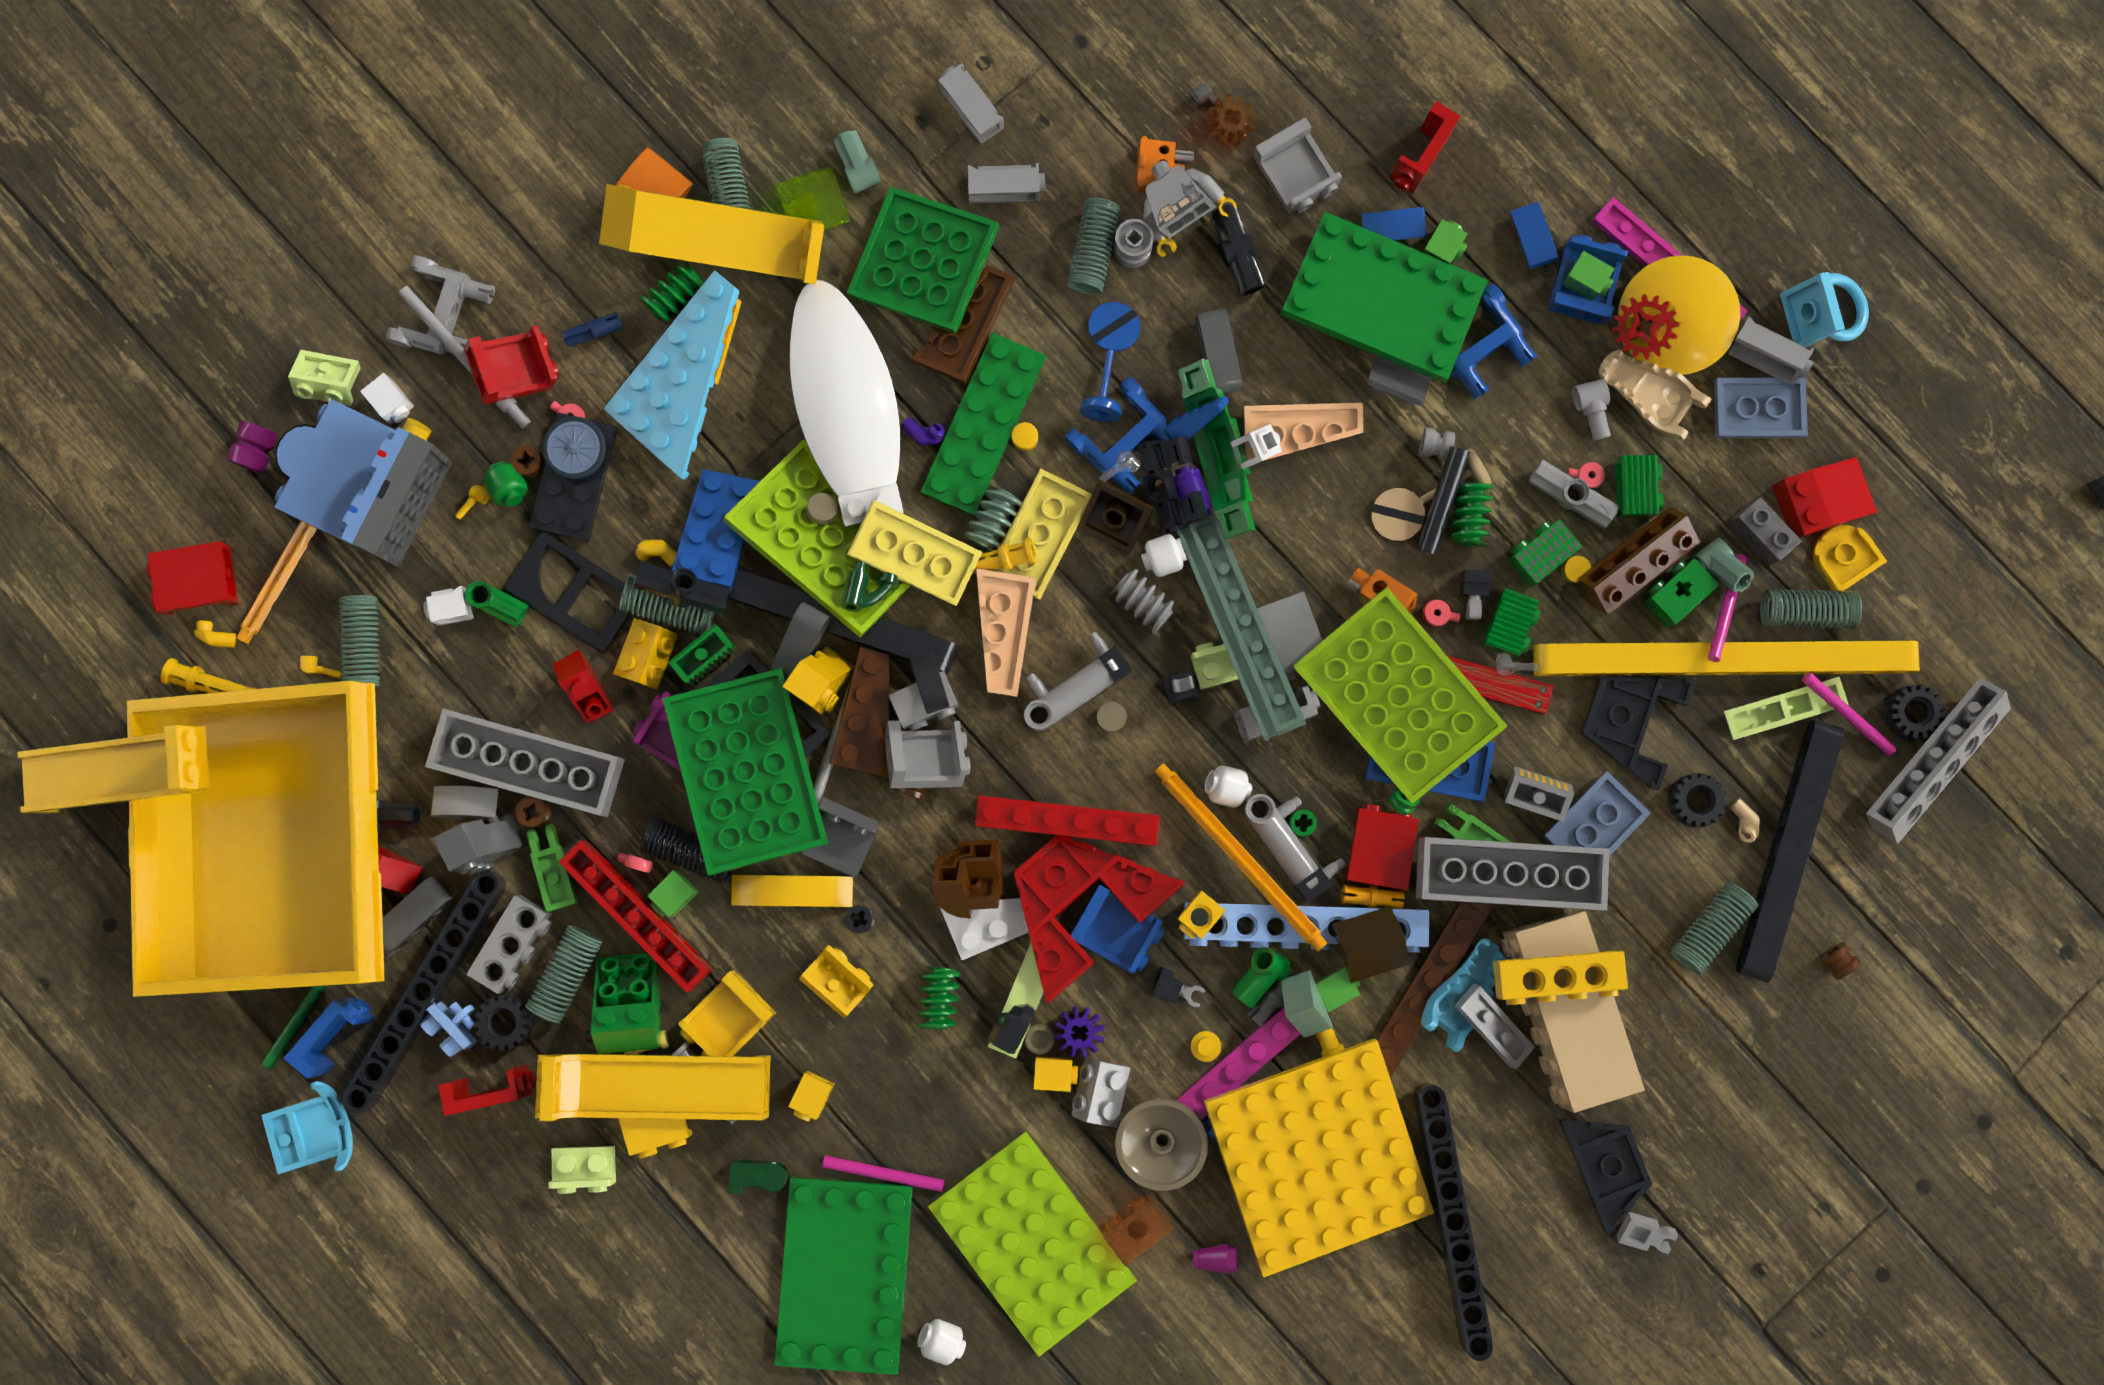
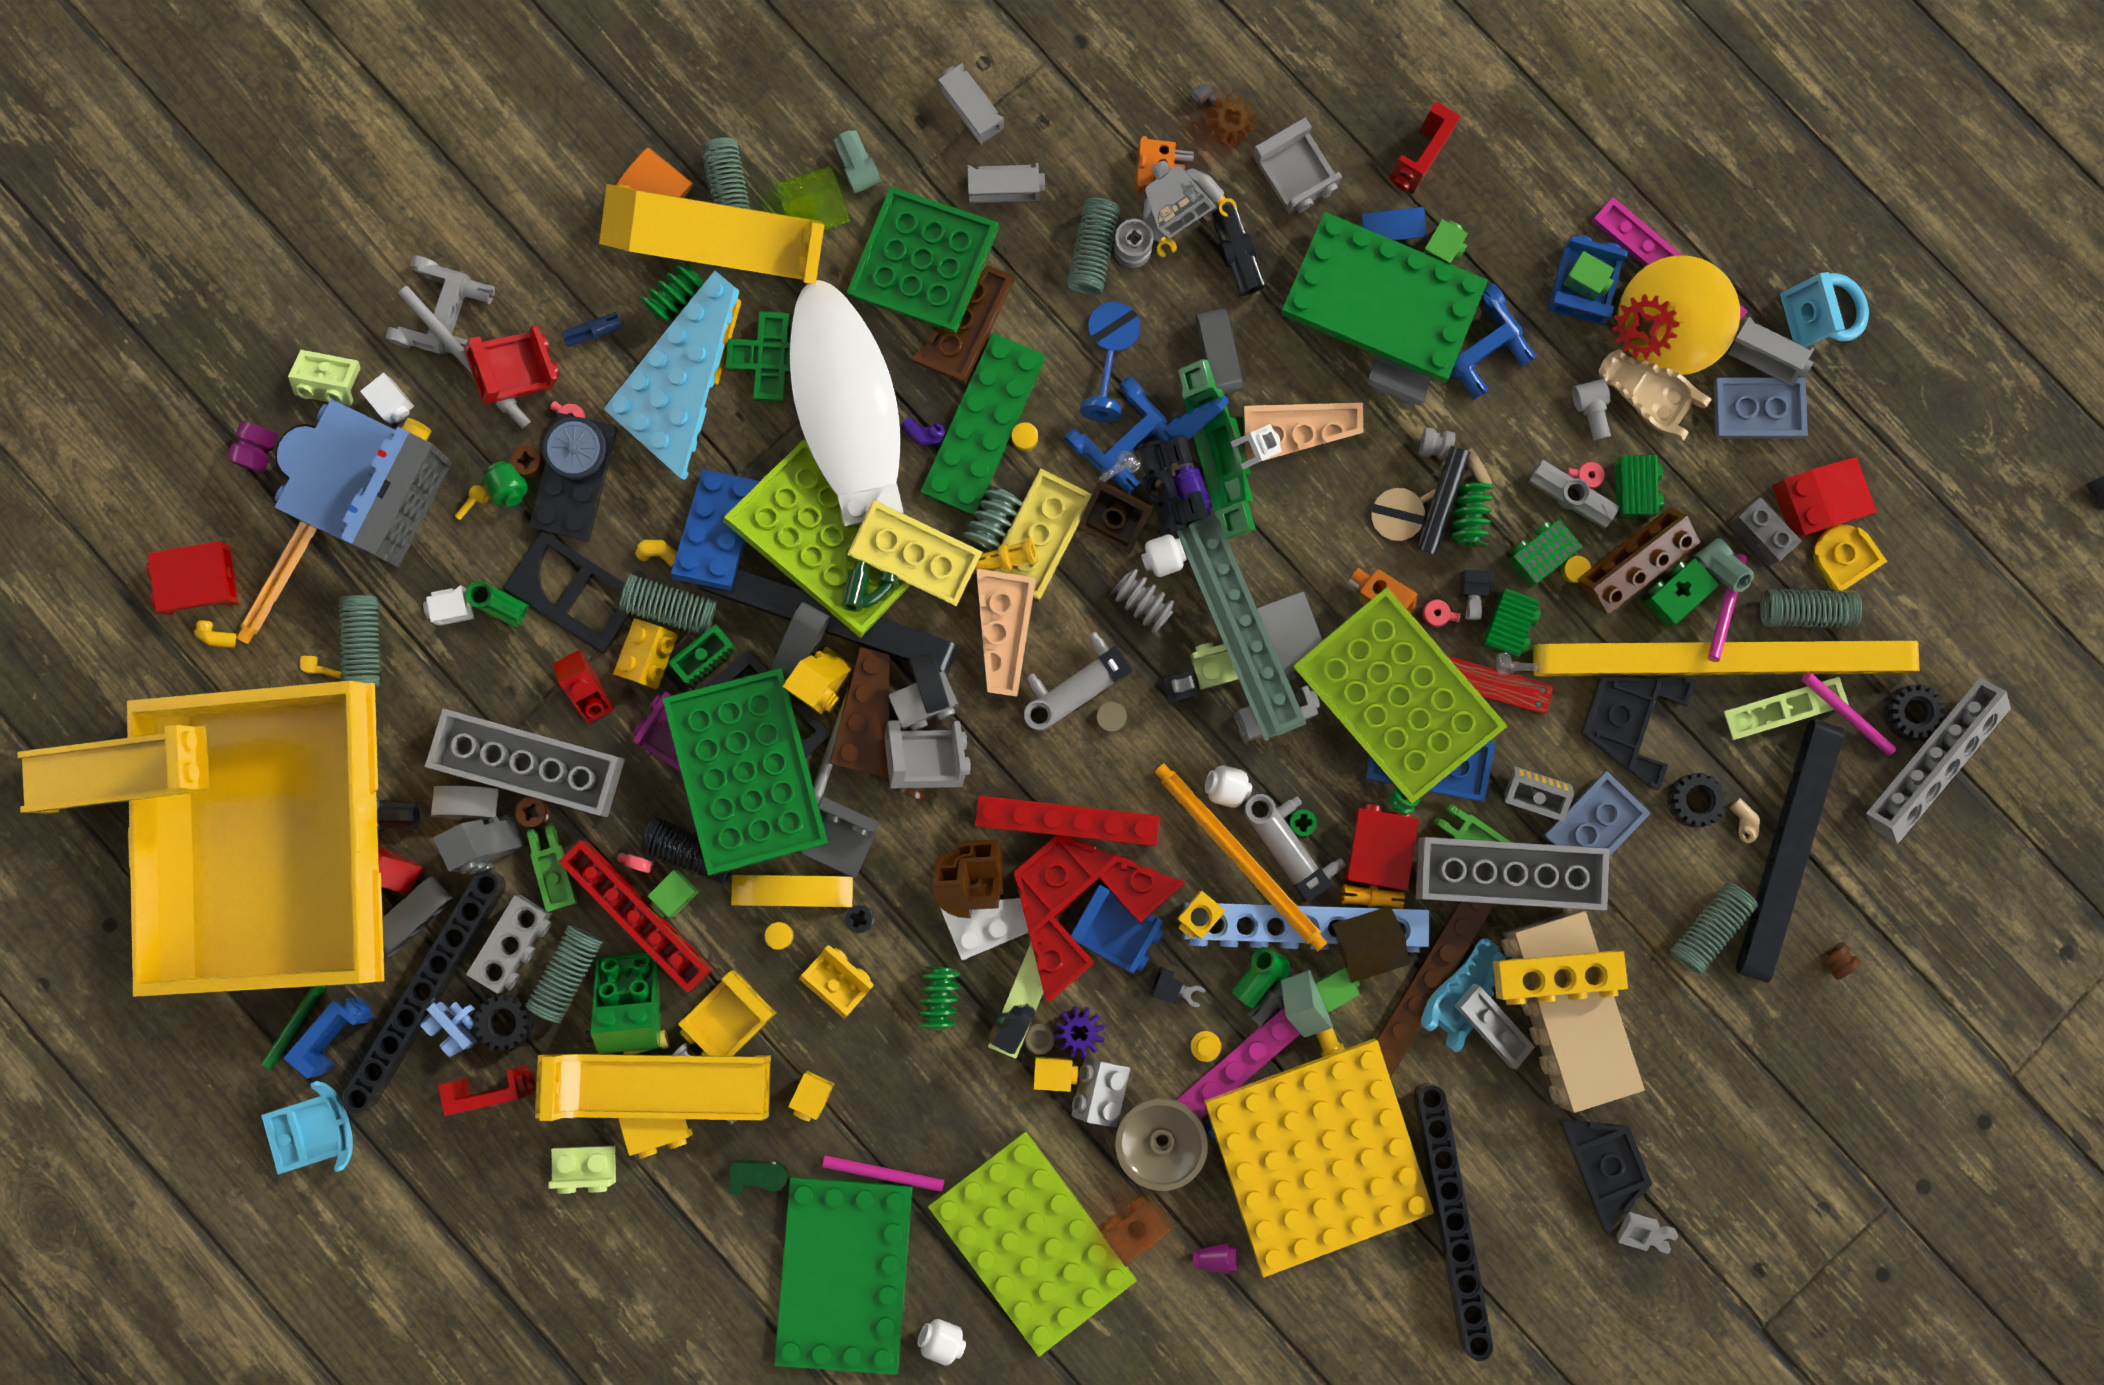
(196, 679): yellow pin -> none
(697, 591): black piece -> none
(766, 356): none -> green plate
(779, 935): none -> yellow piece
(821, 508): dark tan tile -> none
(1534, 235): blue slope -> none

